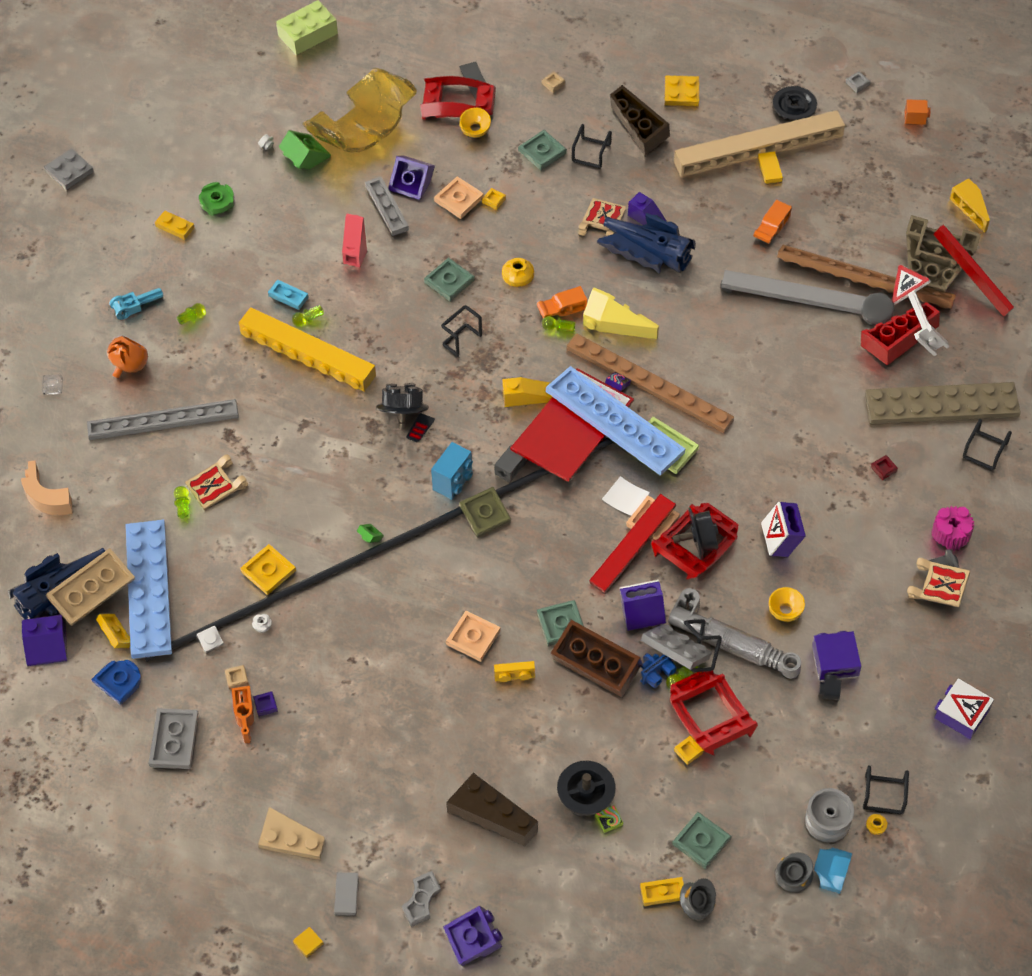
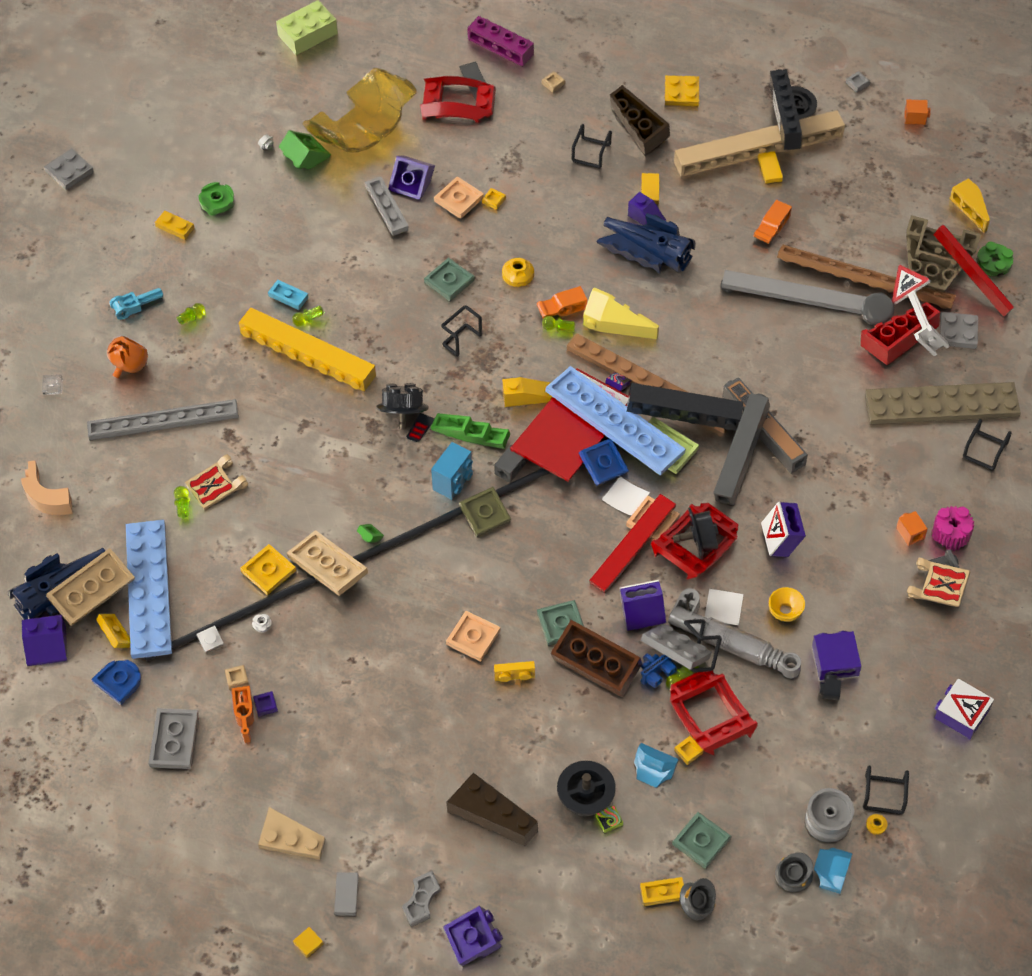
(327, 563): none -> tan plate
(354, 240): coral slope -> none
(470, 431): none -> bright green slope
(475, 116): yellow piece -> none
(500, 41): none -> magenta brick
(542, 149): sand green tile -> none
(597, 213): flag -> none
(603, 462): none -> blue tile
(650, 186): none -> yellow tile
(653, 765): none -> dark azure slope
(684, 406): none -> black brick
(724, 606): none -> white sticker
(742, 449): none -> dark grey brick
(772, 432): none -> brick
(785, 110): none -> black brick
(884, 467): dark red tile -> none
(911, 528): none -> orange brick
(959, 329): none -> light grey plate
(998, 251): none -> bright green plate

